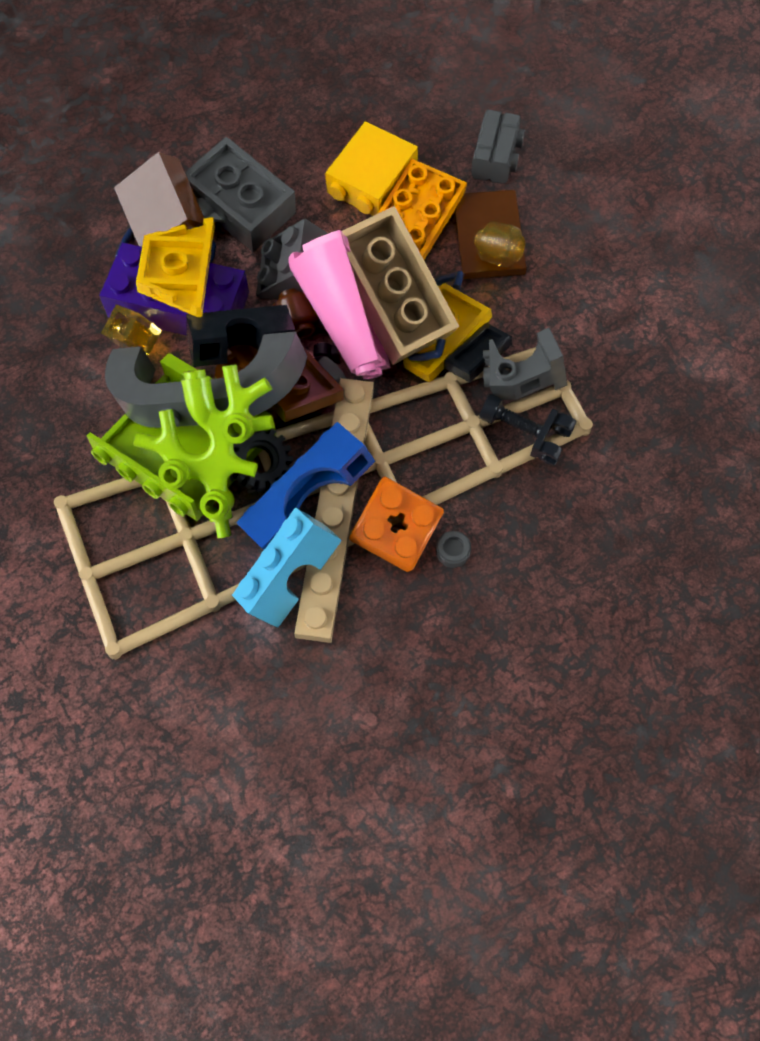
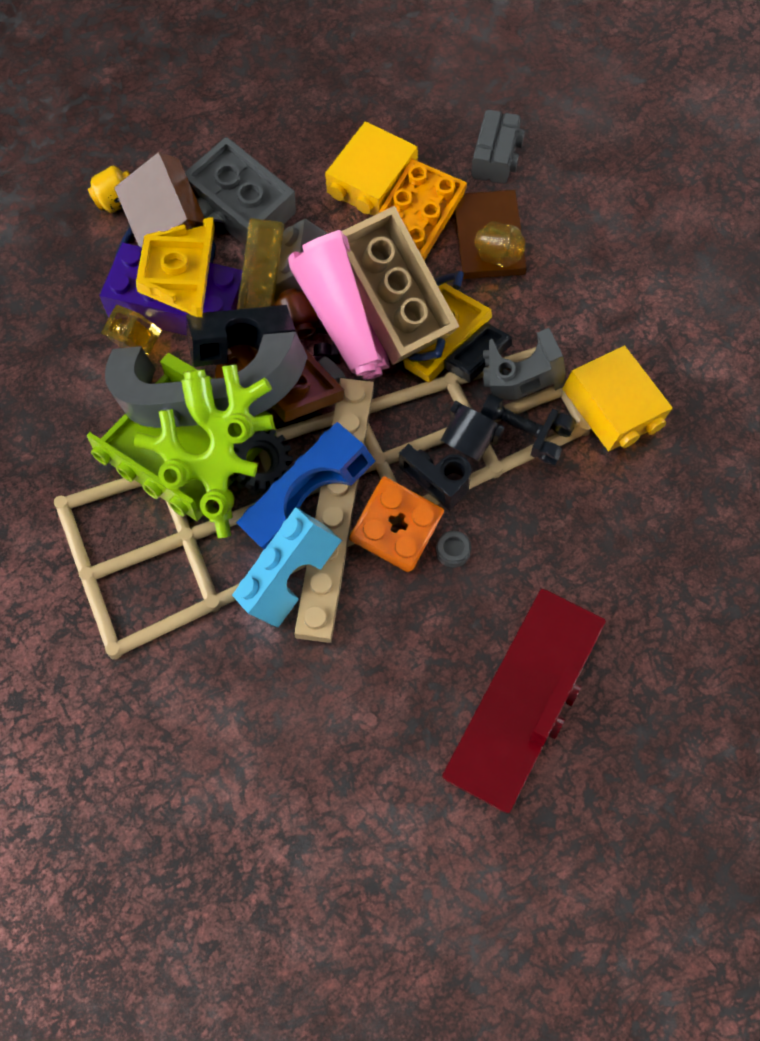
(103, 190): none -> yellow head
(260, 263): none -> clear yellow plate
(433, 478): none -> black plate
(471, 431): none -> black piece
(524, 701): none -> dark red bracket
(617, 399): none -> yellow brick

